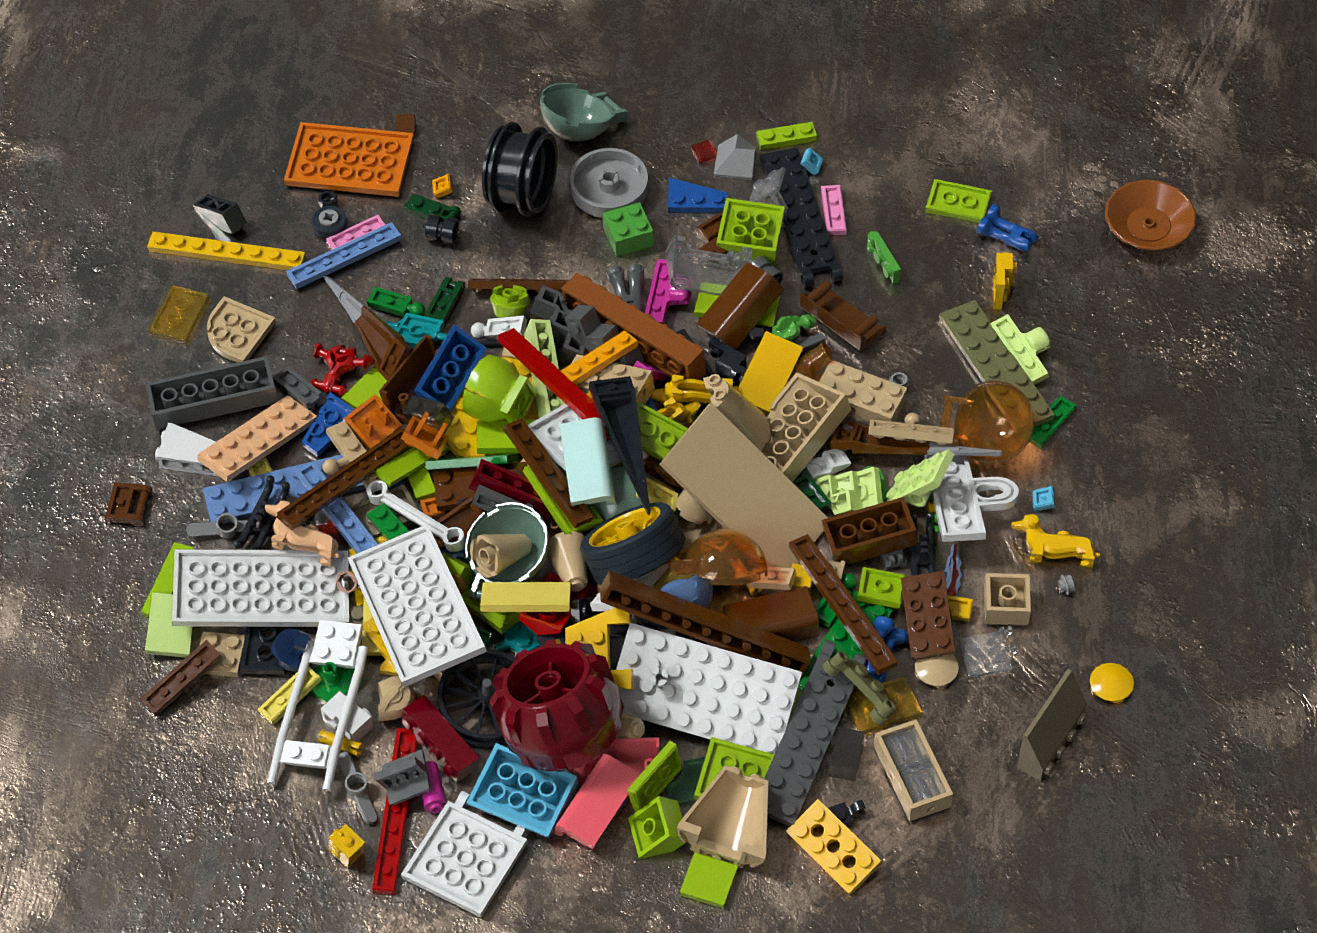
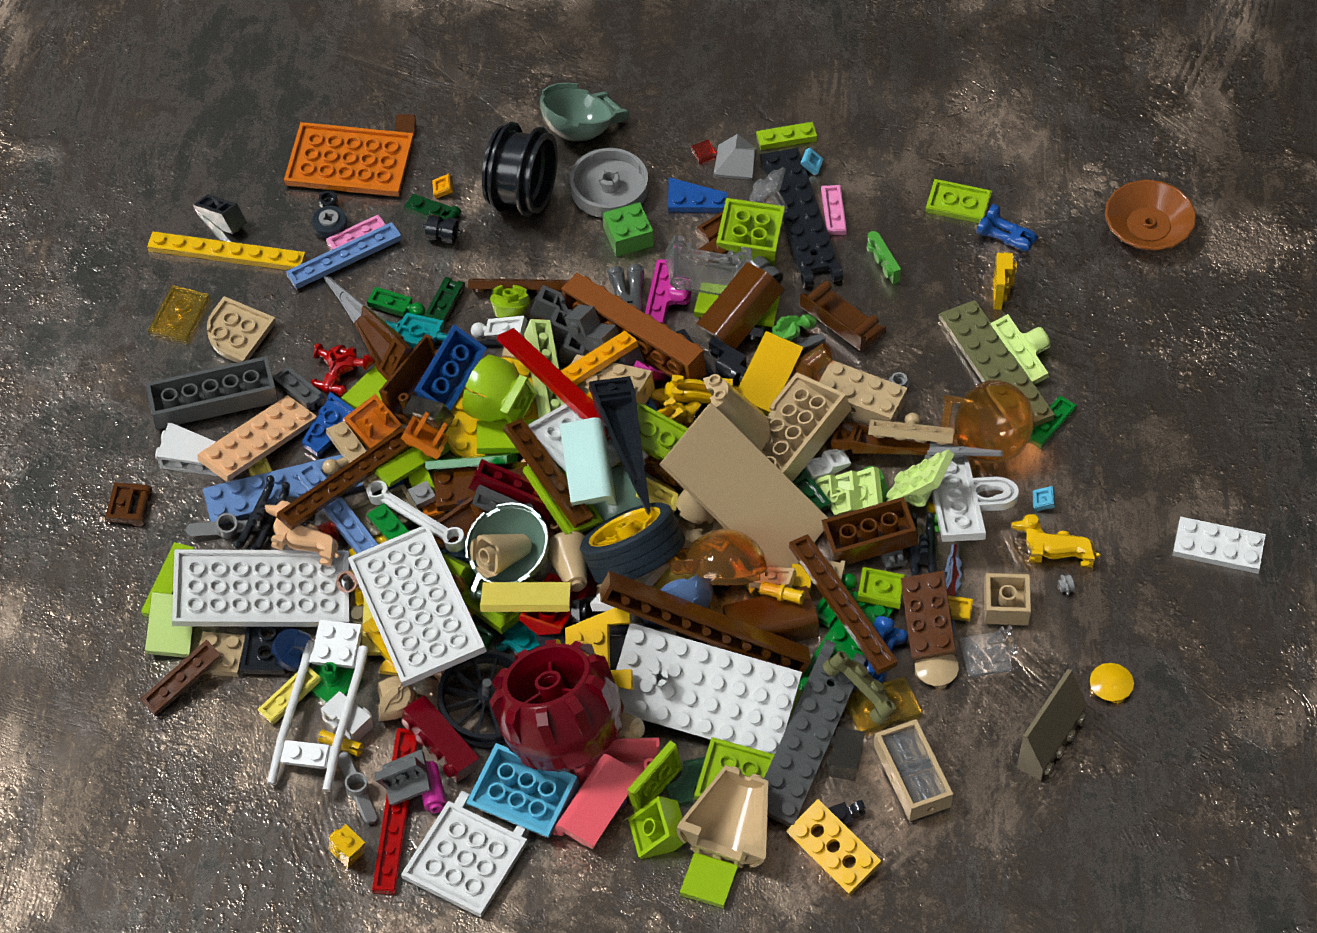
(422, 495): none -> light grey plate
(782, 592): none -> yellow pin
(1219, 545): none -> white plate

